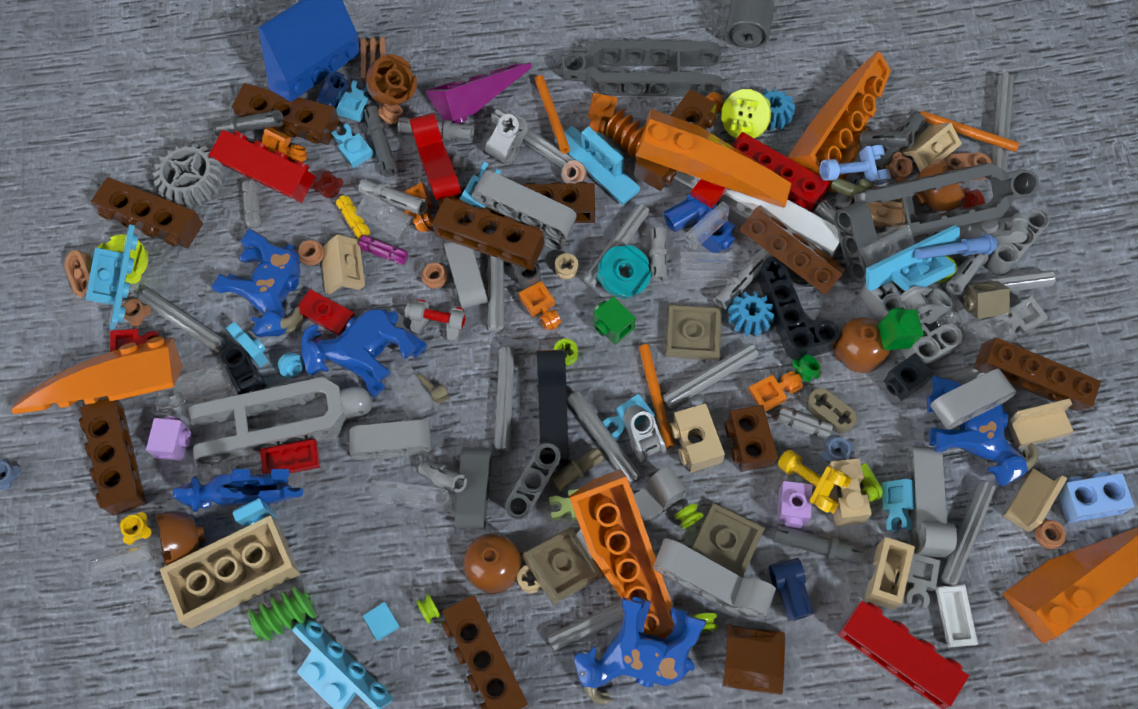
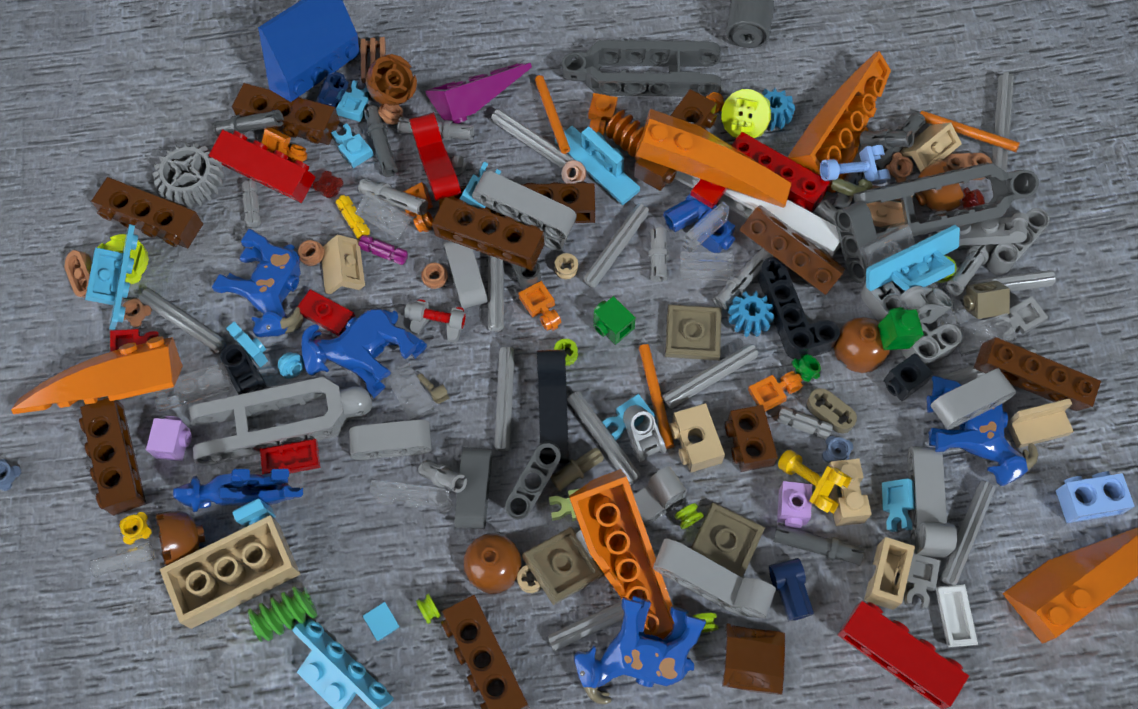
(506, 139): light grey piece -> none
(609, 274): teal plate -> none
(871, 485): lime arm -> none
(984, 244): medium blue pin -> none
(1033, 500): tan panel -> none
(1057, 531): nougat plate -> none

